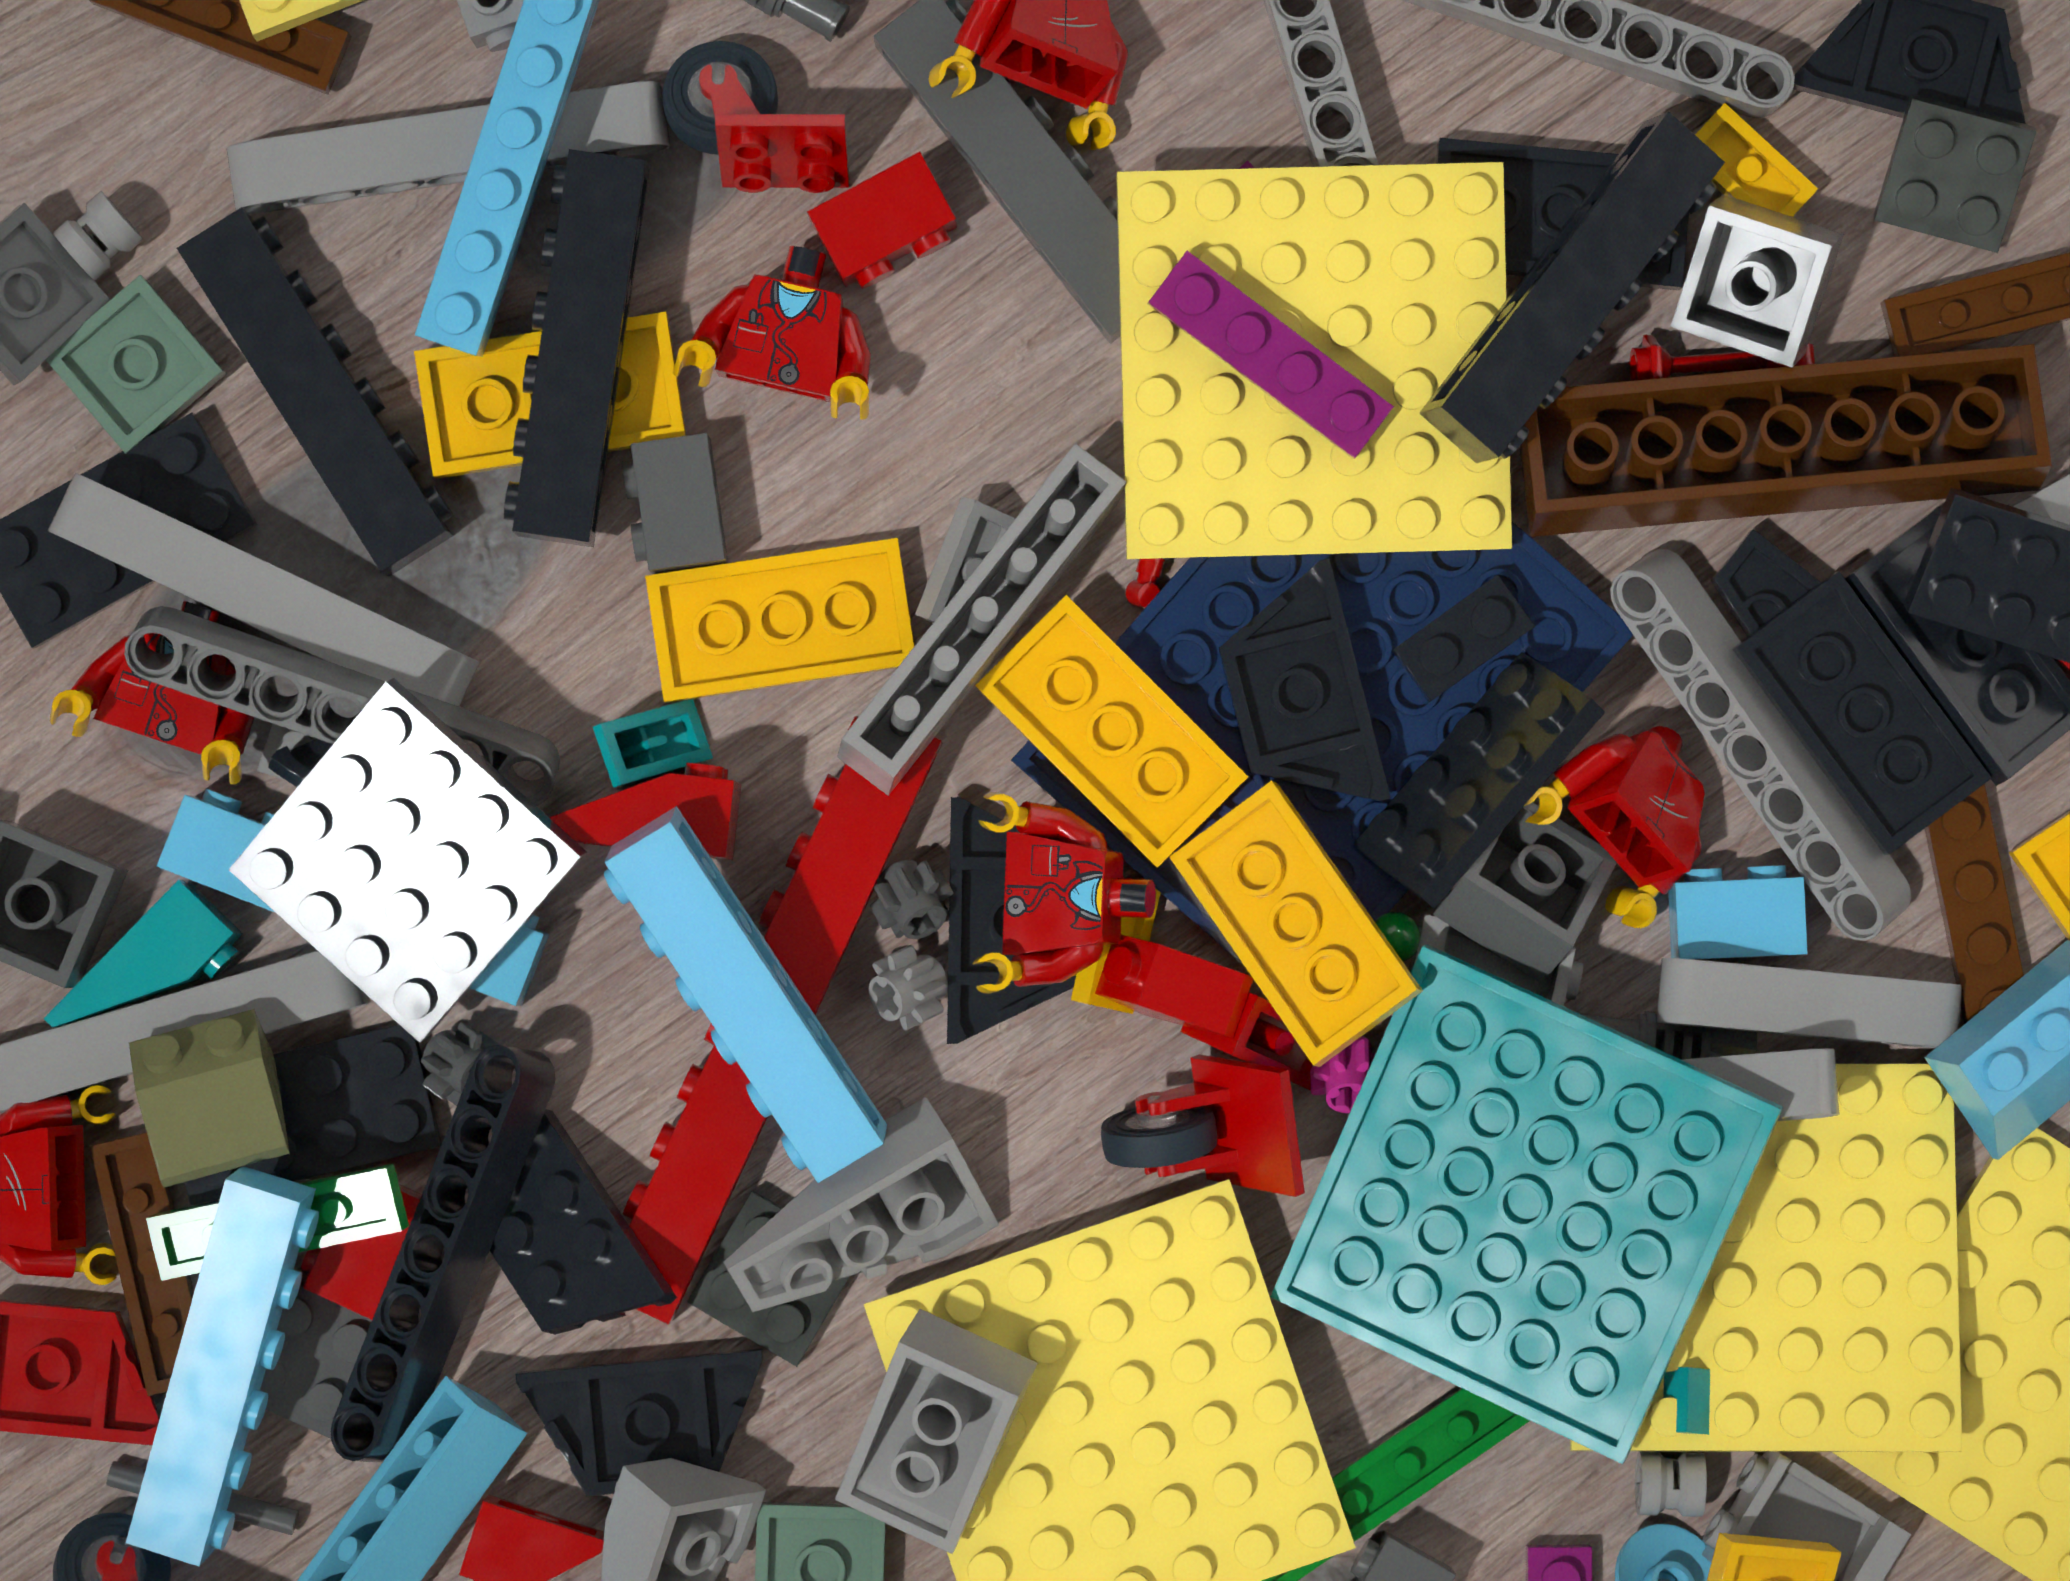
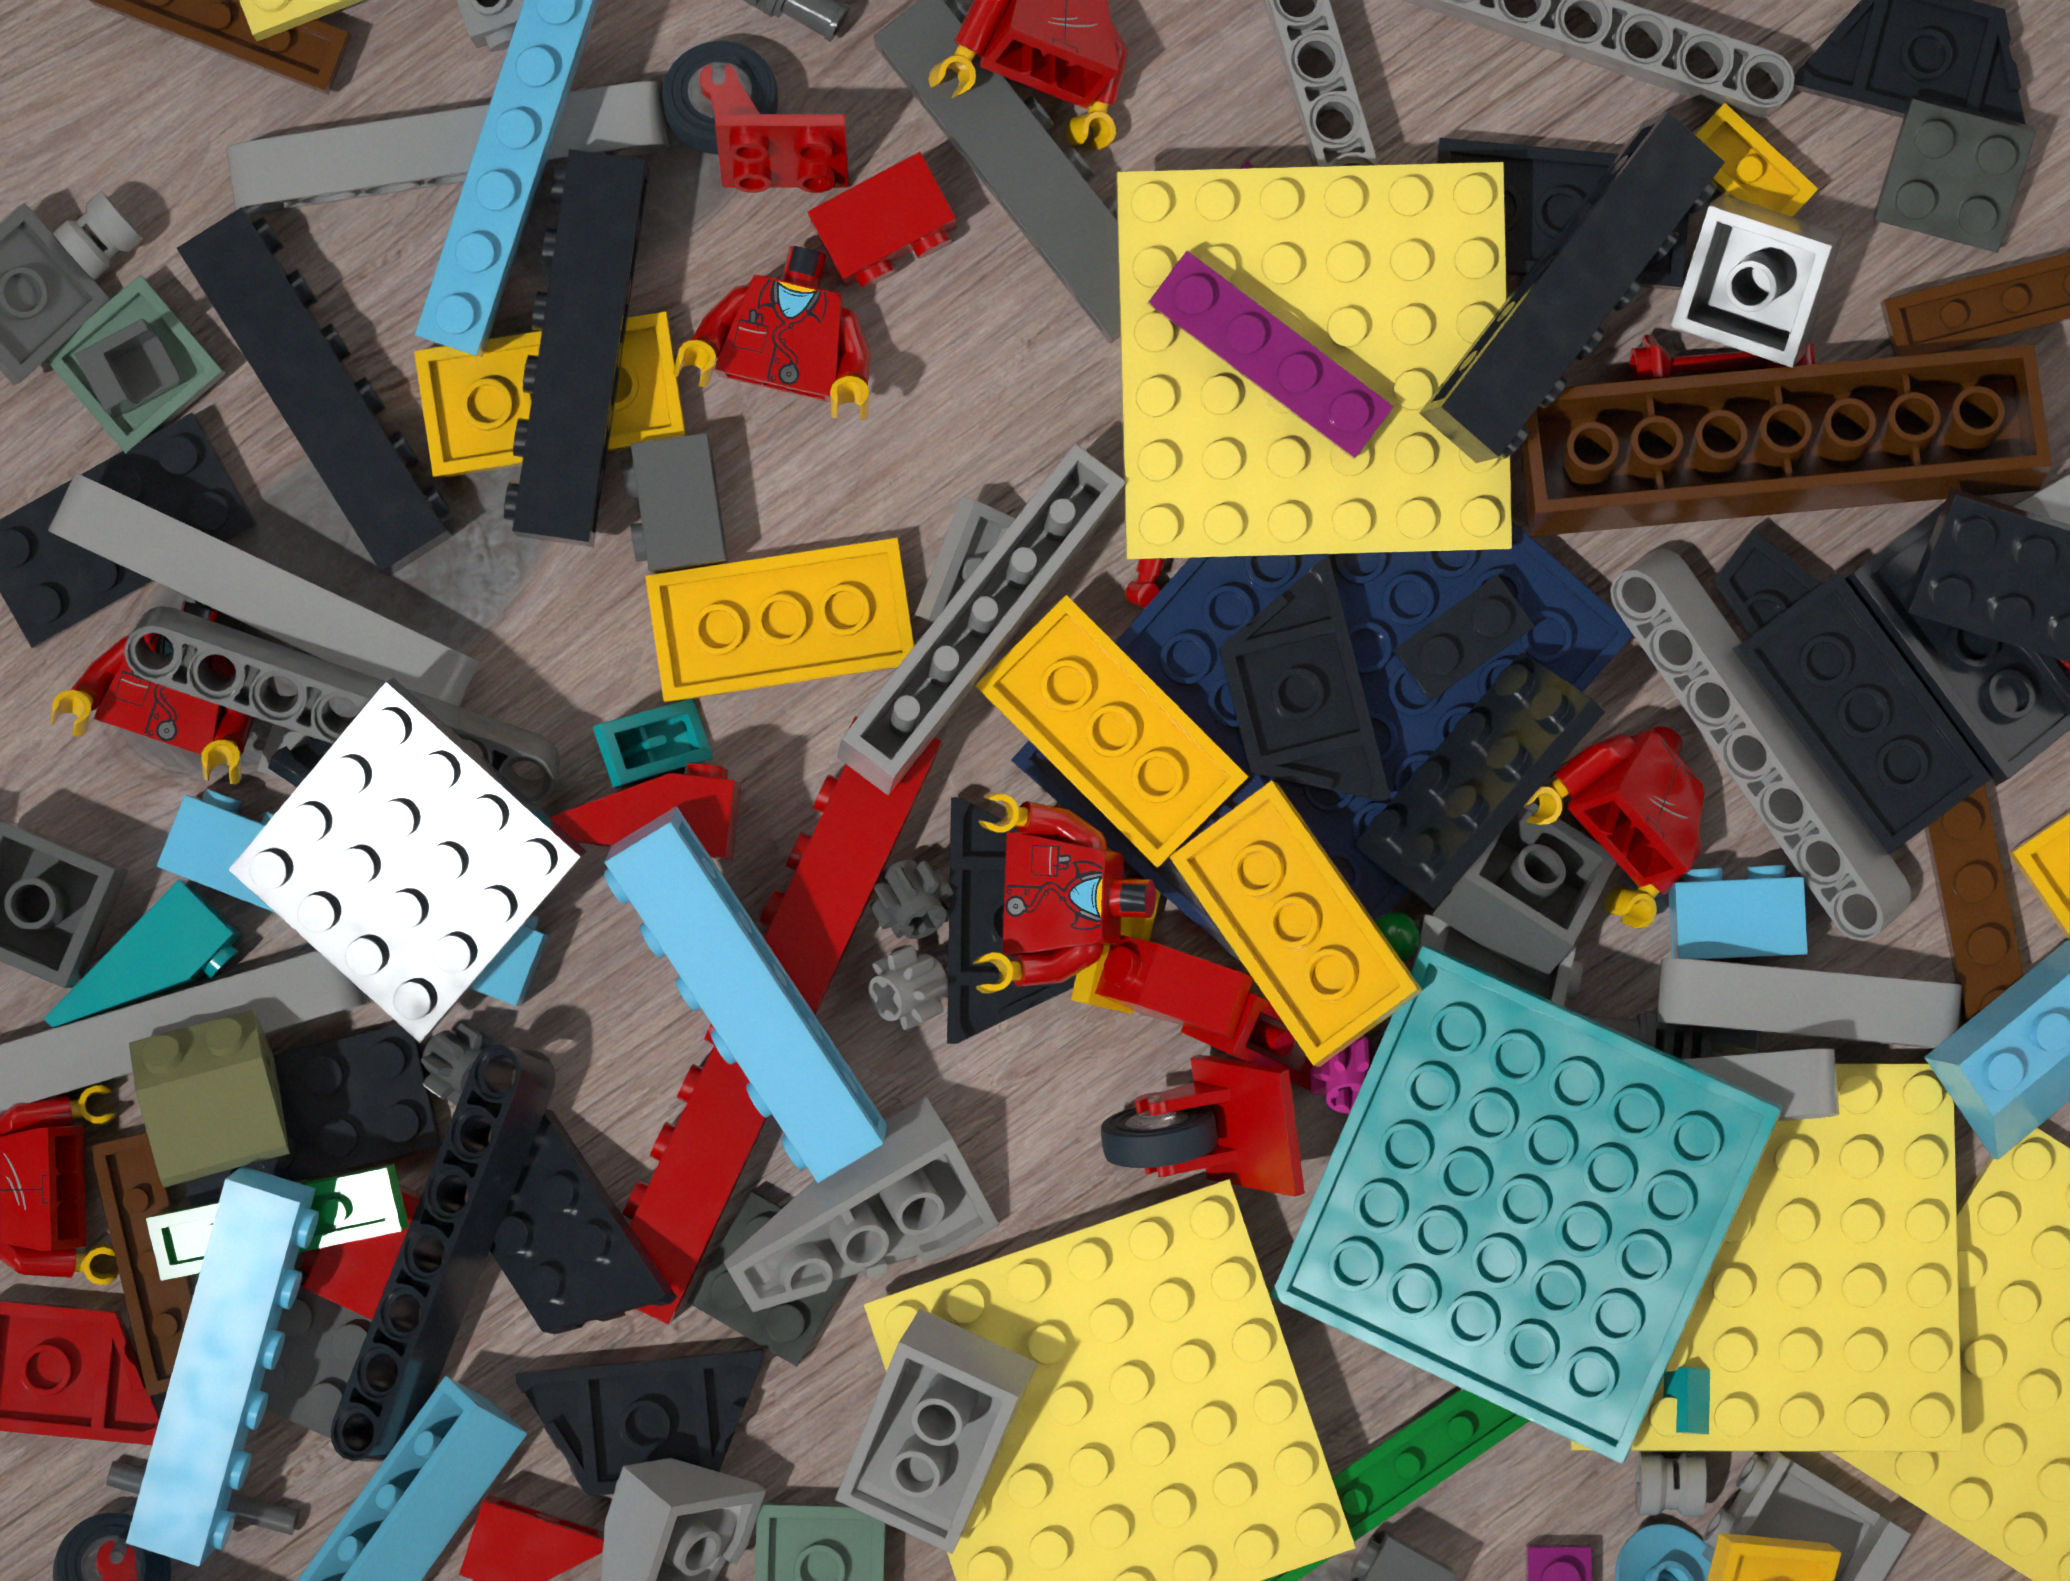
(128, 368): none -> dark grey panel

